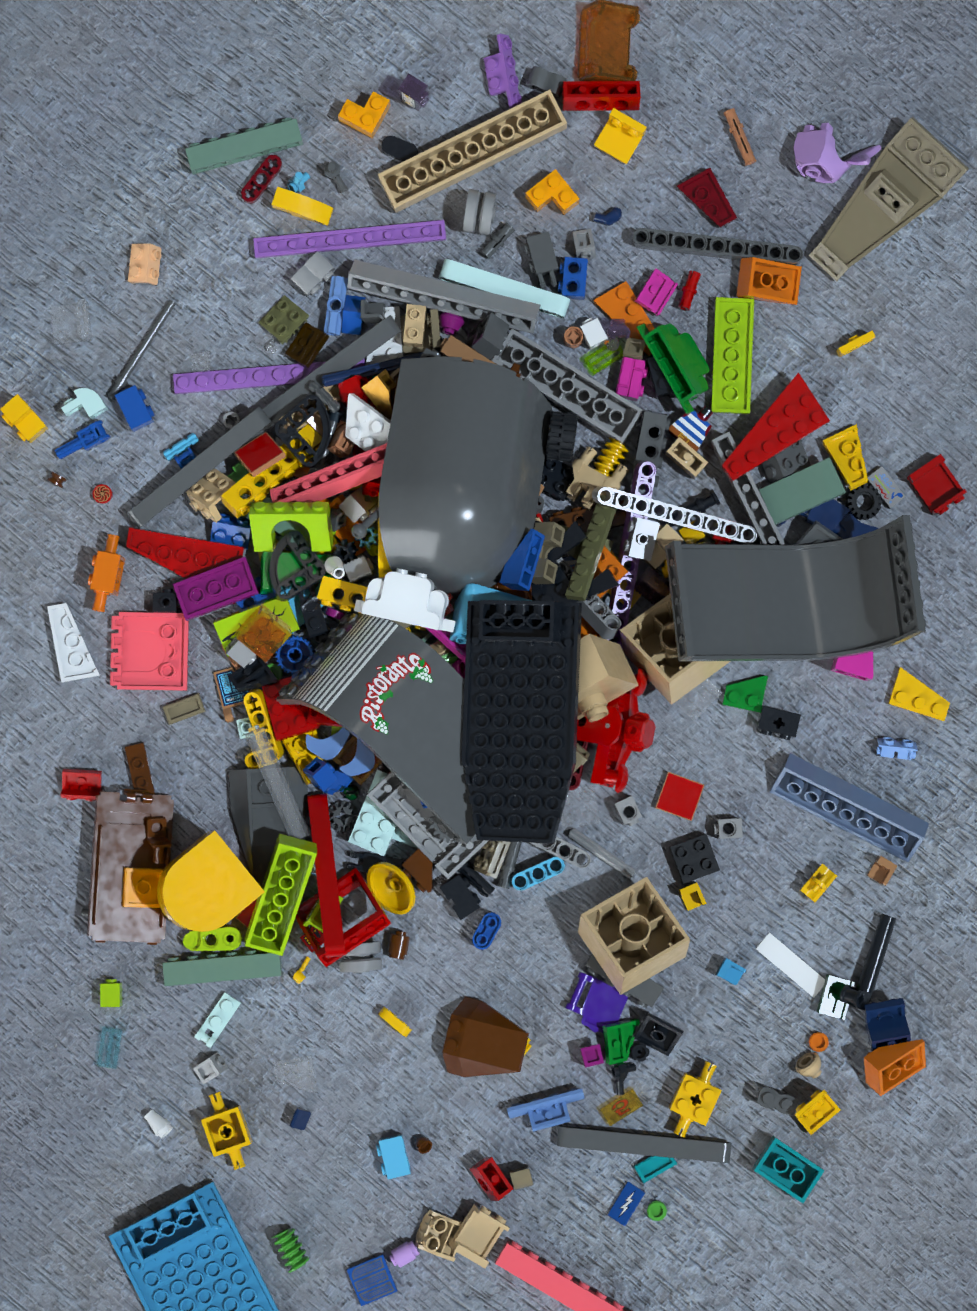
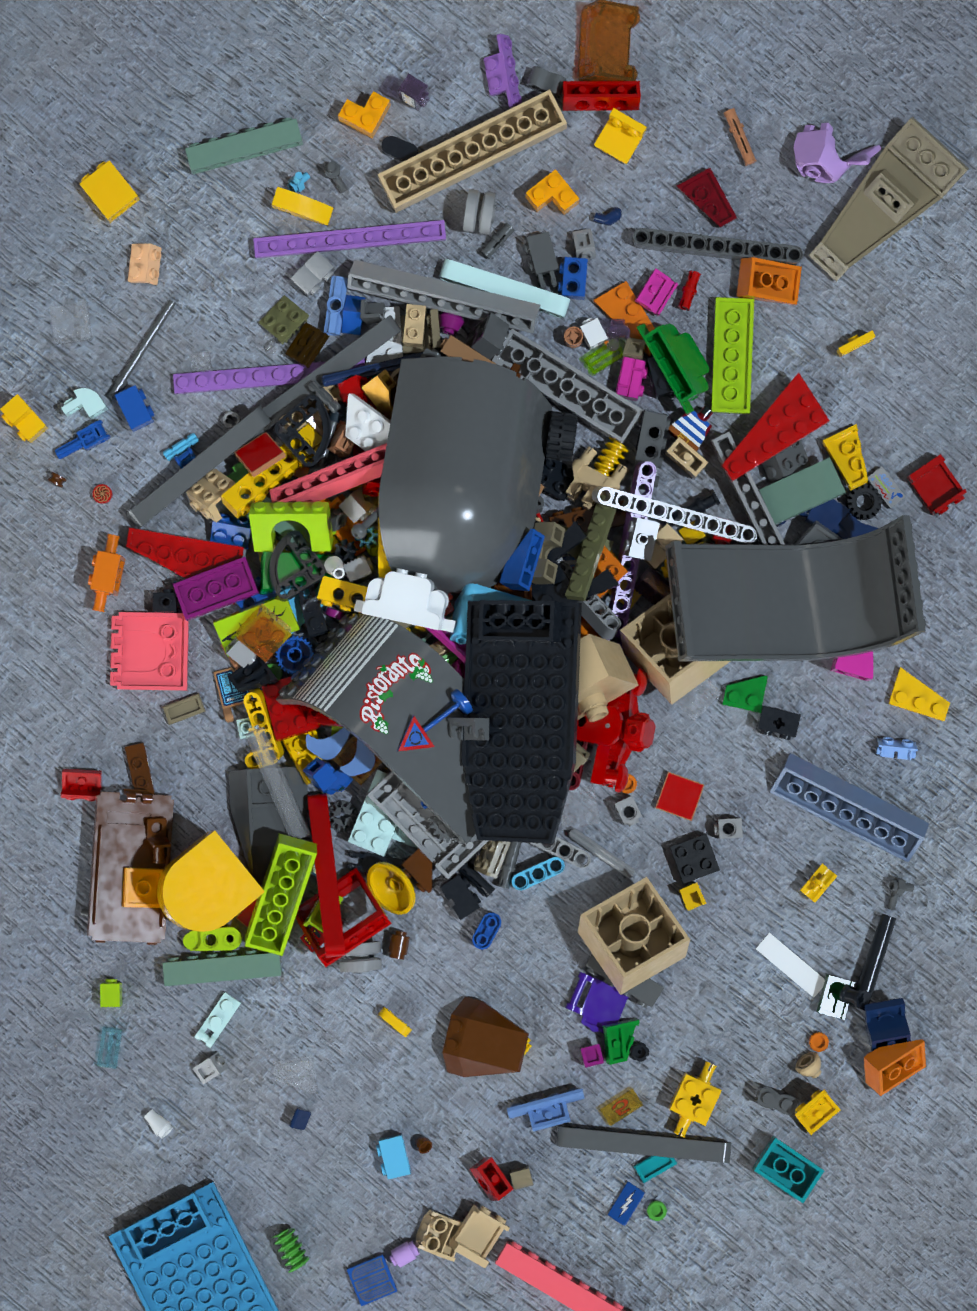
(70, 650): white wing -> none
(109, 191): none -> yellow brick
(222, 1142): yellow brick -> none
(274, 171): dark red beam -> none
(299, 976): yellow hand -> none
(351, 788): dark green hinge -> none
(416, 736): none -> blue piece
(473, 728): none -> dark grey hinge
(620, 1071): black piece -> none
(631, 785): none -> orange tile
(658, 1033): black slope -> none
(730, 971): dark azure panel -> none
(882, 870): medium nougat panel -> none
(898, 887): none -> dark grey piece

